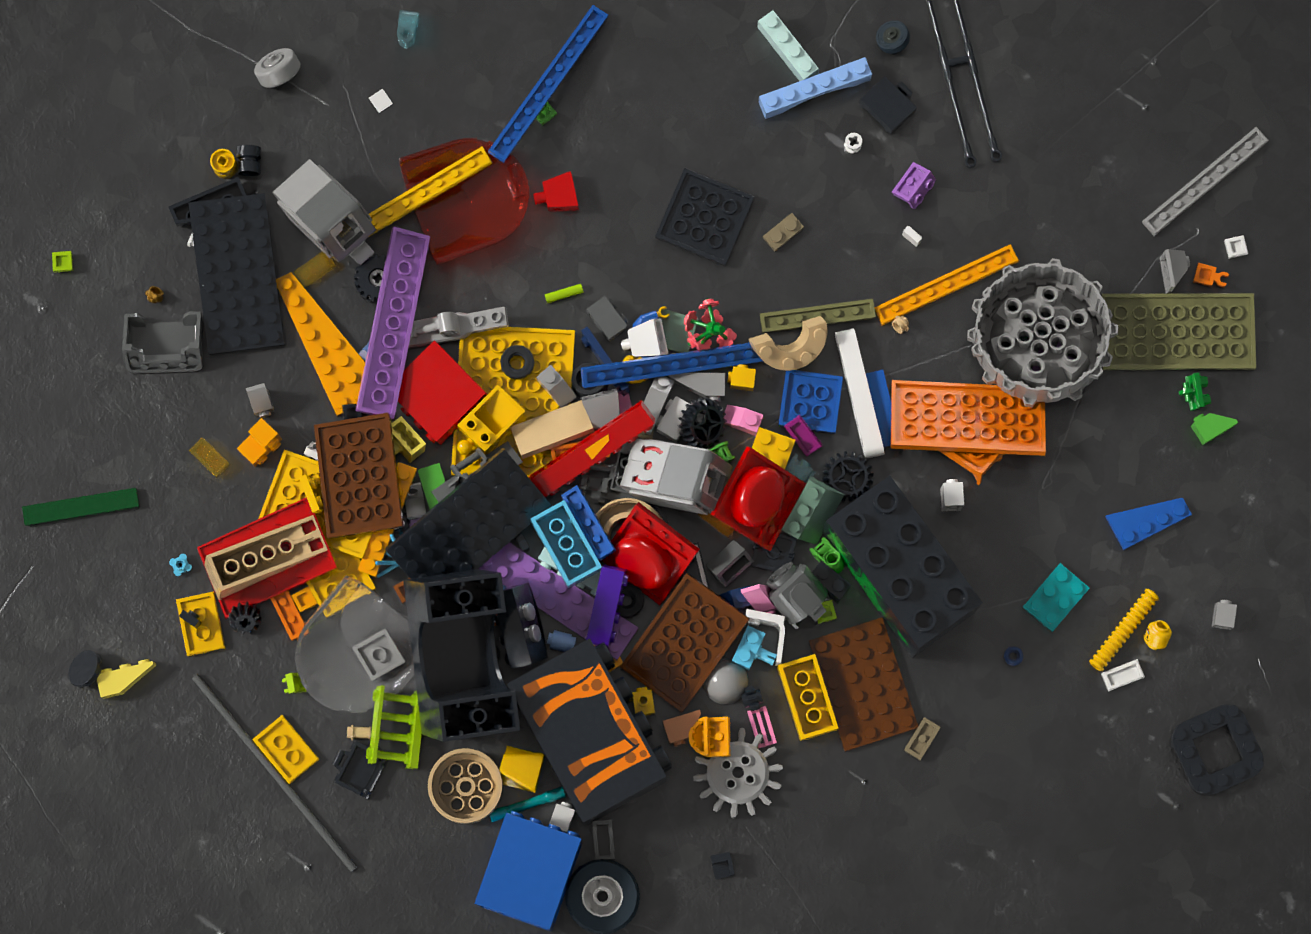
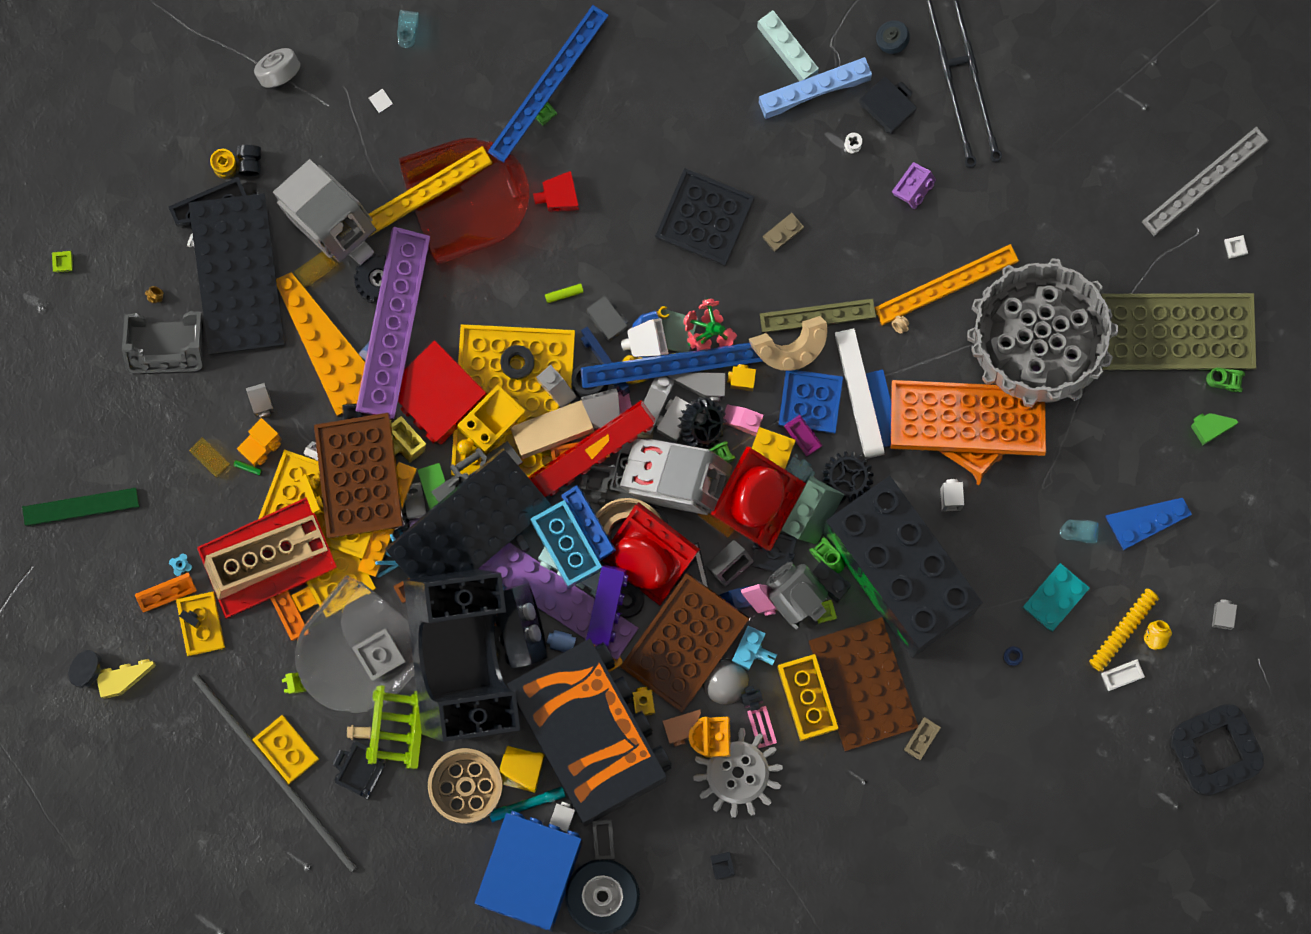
(165, 592): none -> orange plate
(245, 618): black gear -> none
(247, 467): none -> green piece
(456, 326): light grey piece -> none
(769, 619): white piece -> none
(912, 236): white tile -> none
(1083, 531): none -> clear light blue piece
(1173, 266): light grey slope -> none
(1193, 391): green hips -> none
(1207, 275): orange plate -> none
(1230, 379): none -> bright green piece

